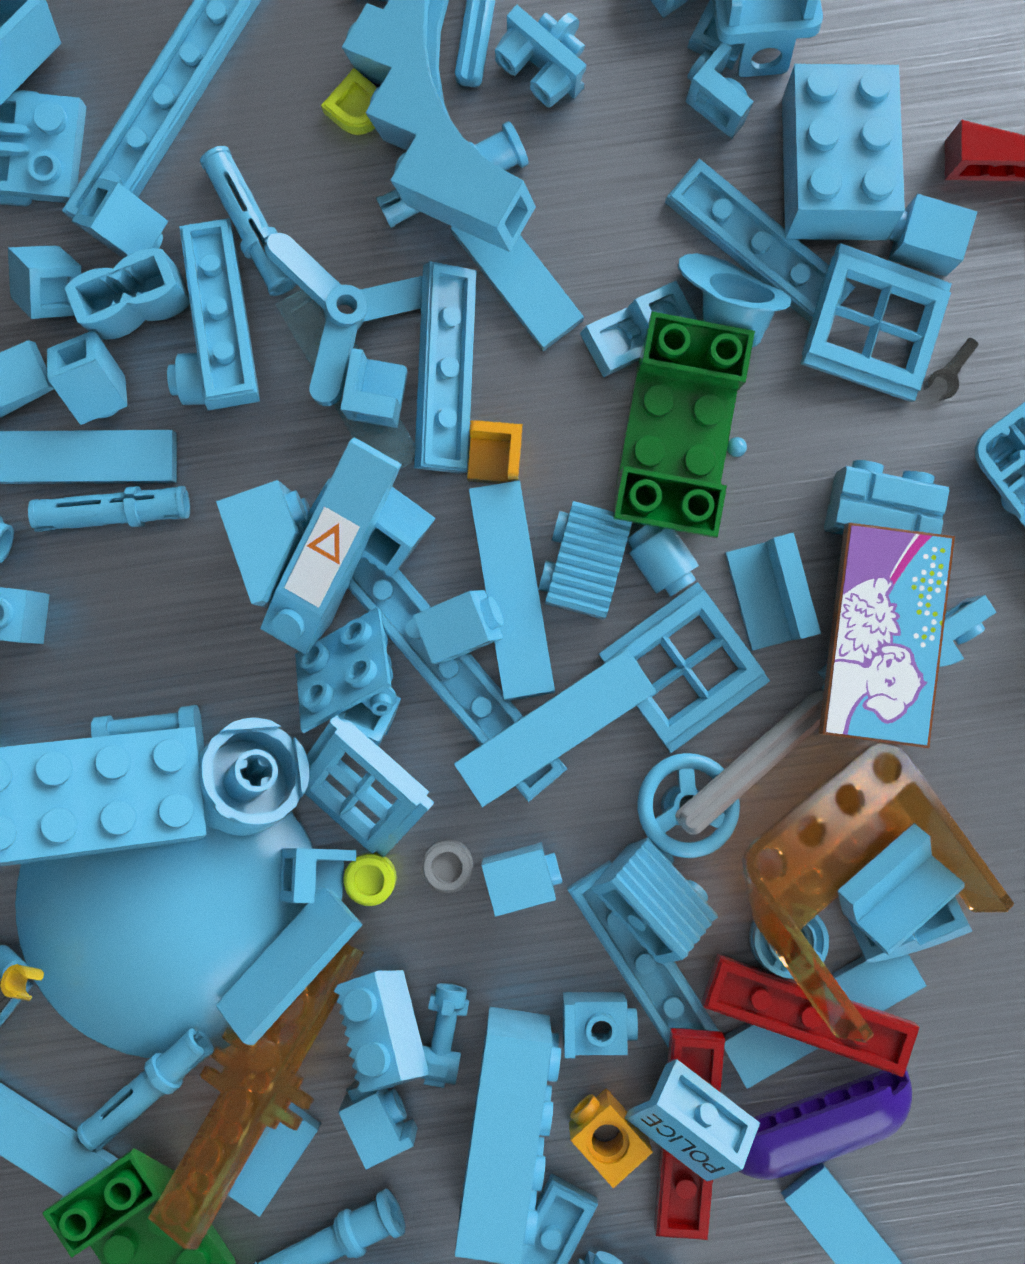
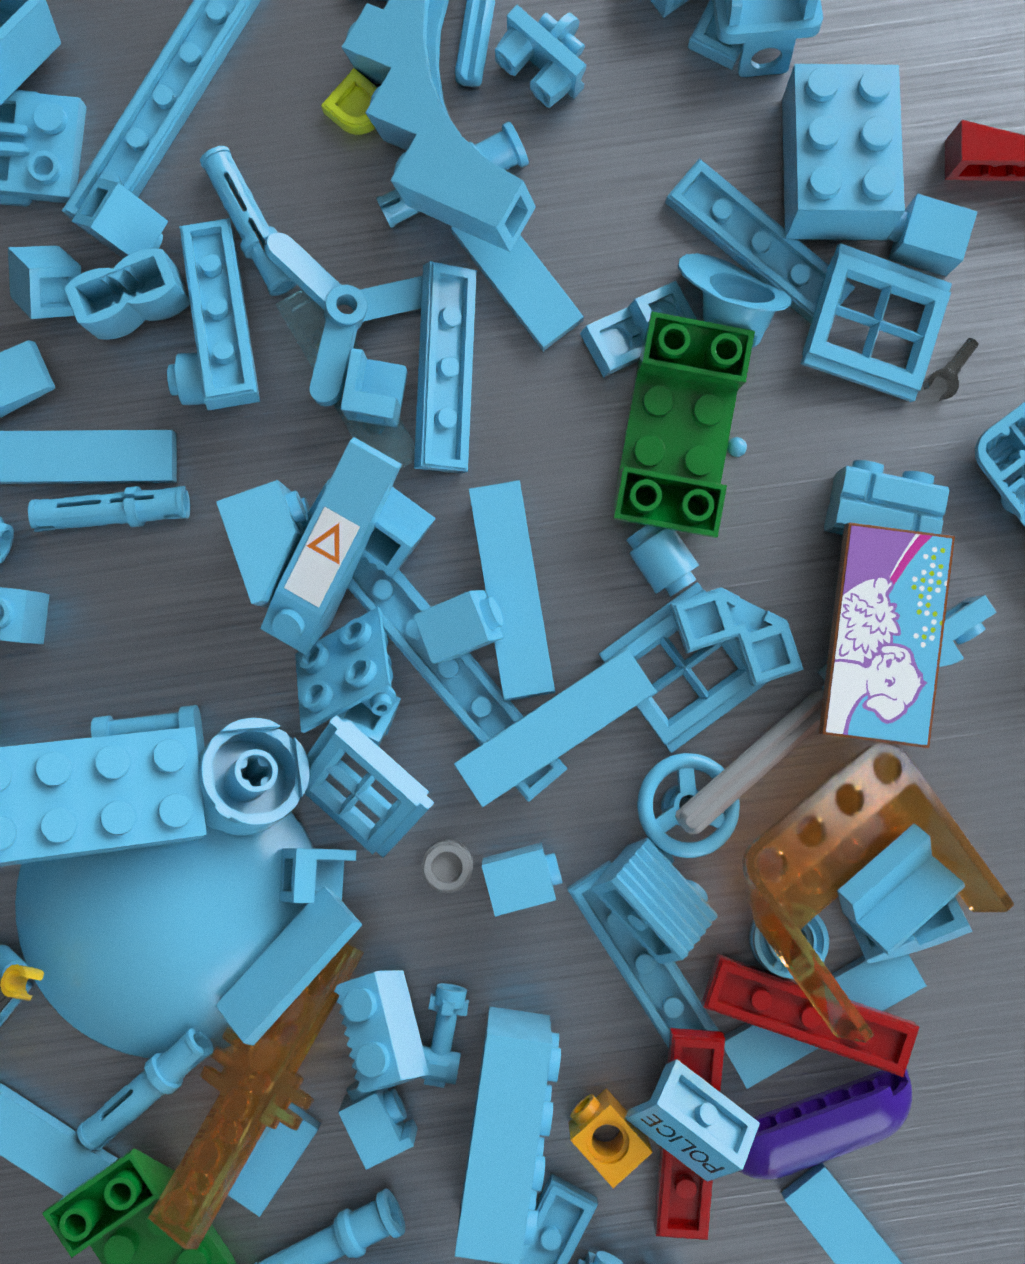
(87, 377): medium azure brick -> none
(370, 879): neon yellow tile -> none
(494, 452): light orange panel -> none
(583, 1010): medium azure brick -> none
(586, 560): medium azure brick -> none
(715, 97): medium azure bracket -> none
(760, 634): none -> medium azure tile
(772, 592): medium azure panel -> none

